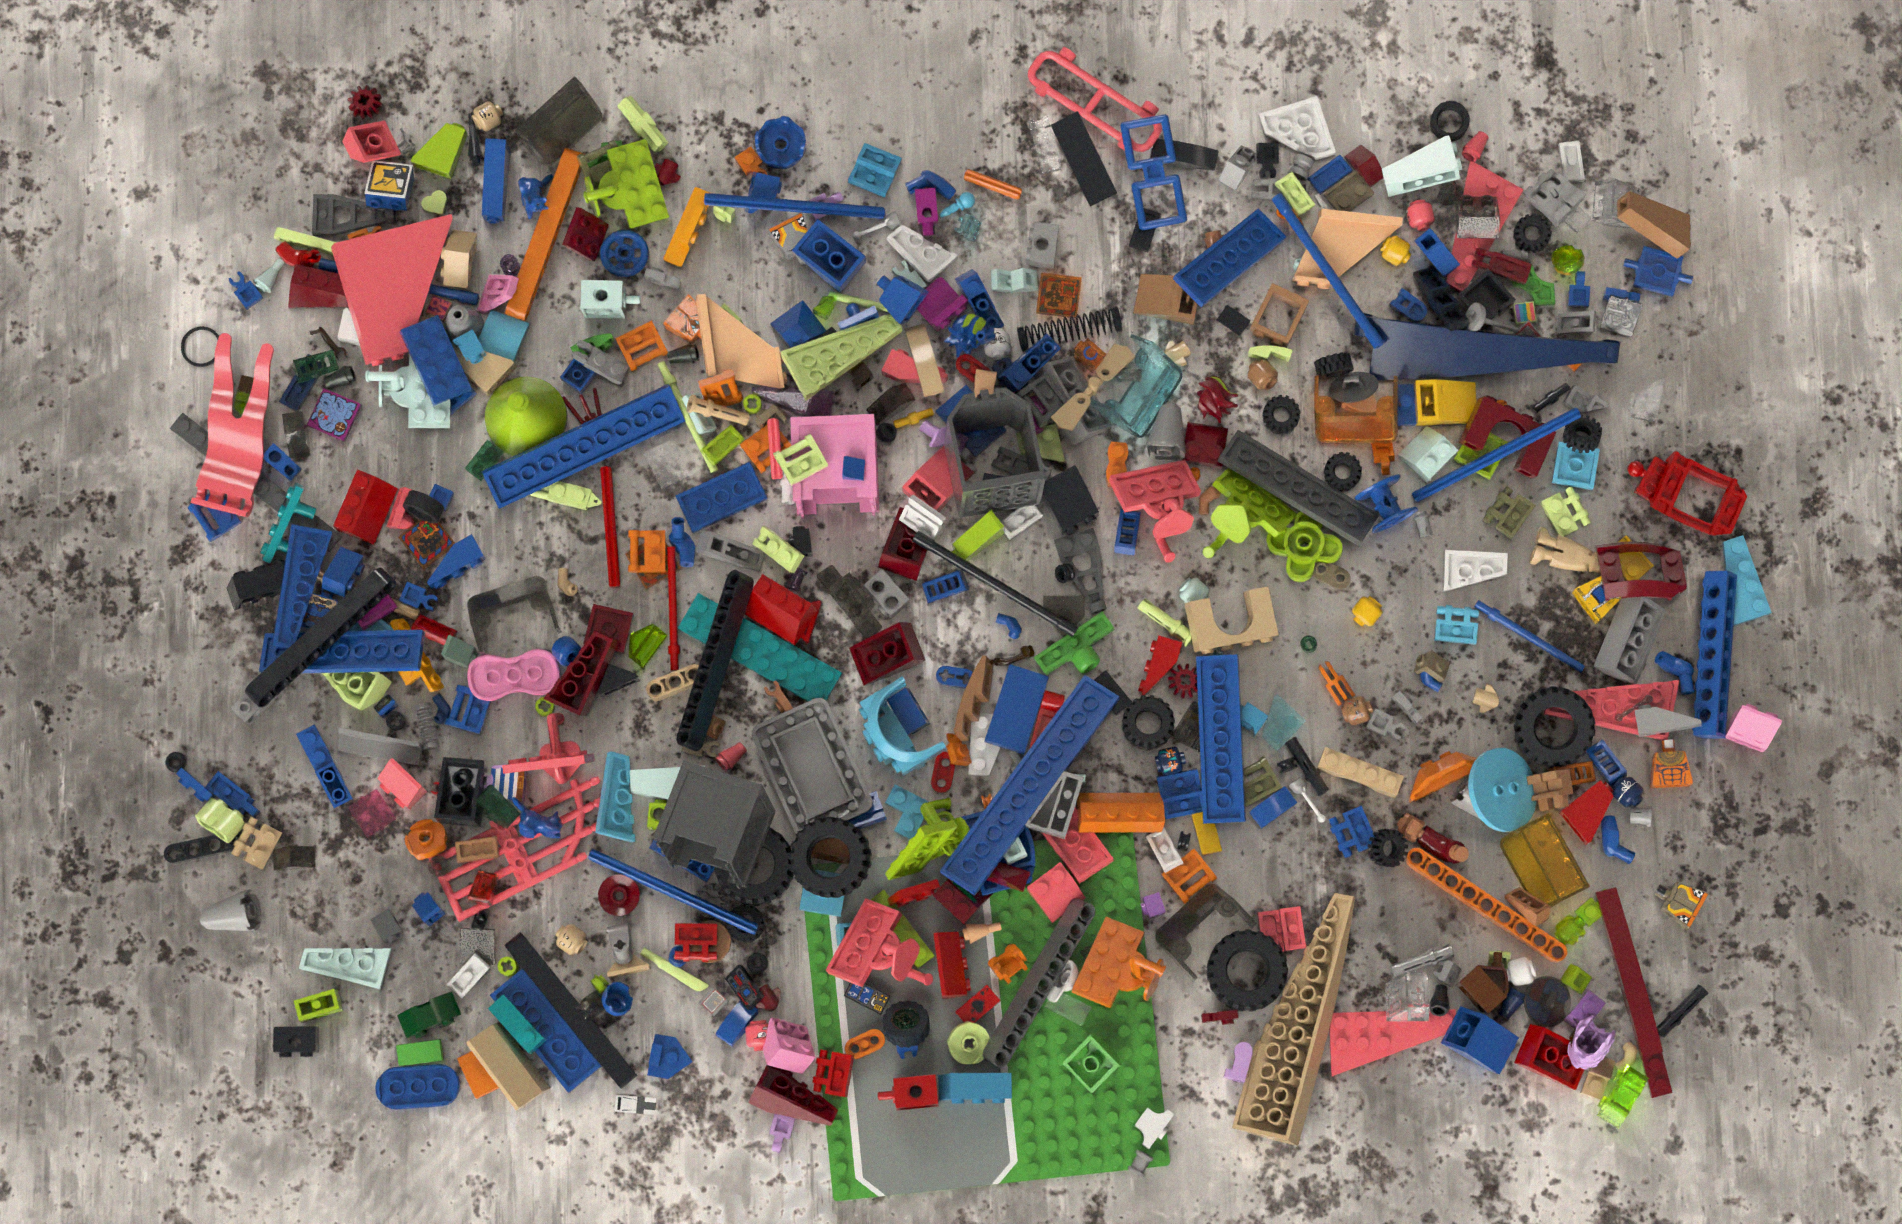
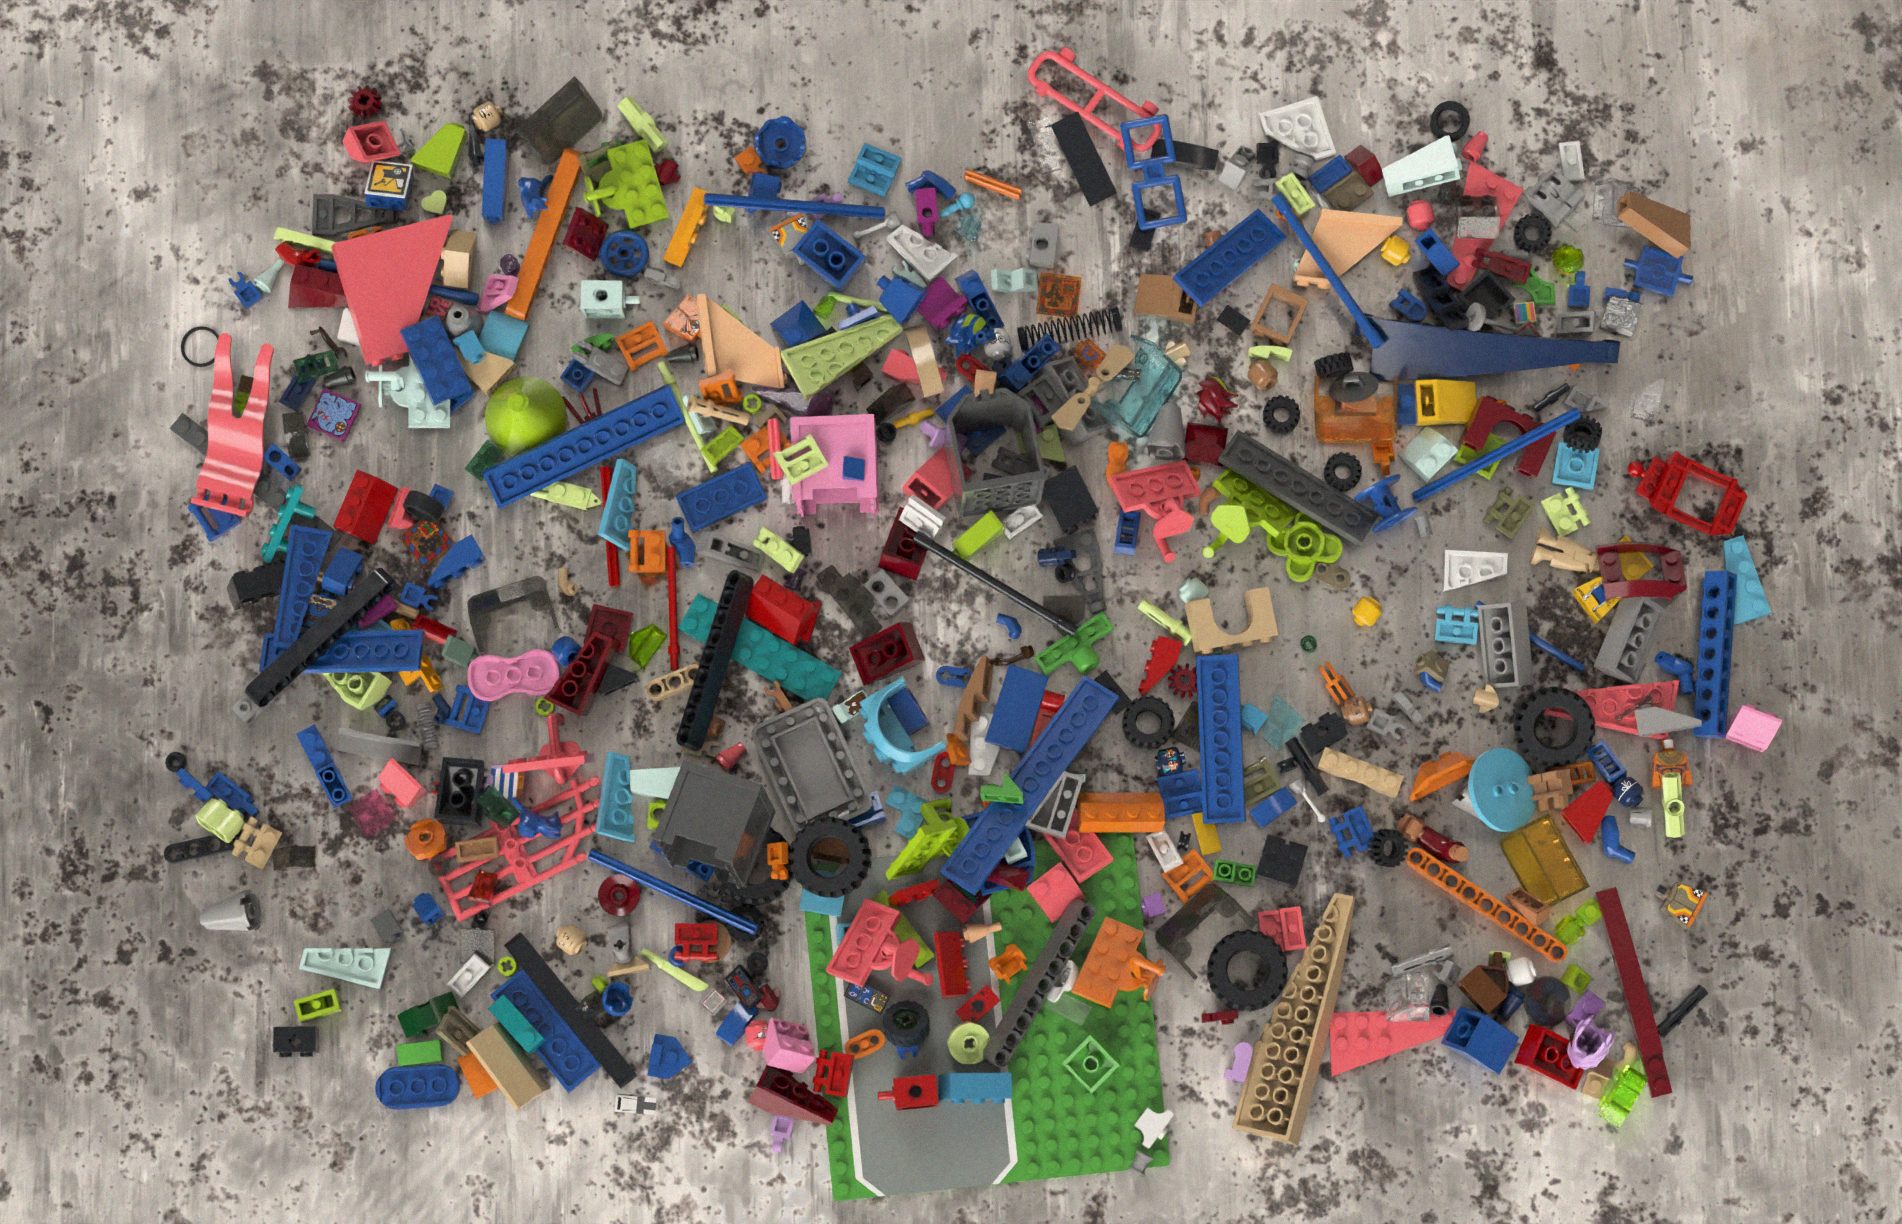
(457, 1030): none -> dark tan plate
(619, 505): none -> medium azure wing
(778, 856): none -> orange plate
(849, 708): none -> light aqua leg
(951, 576): blue slope -> none
(1007, 793): none -> bright green slope
(1054, 556): none -> dark blue hinge
(1234, 873): none -> bright green slope
(1282, 861): none -> black piece
(1315, 743): none -> black brick
(1505, 644): none -> light grey slope
(1673, 793): none -> yellowish green piece

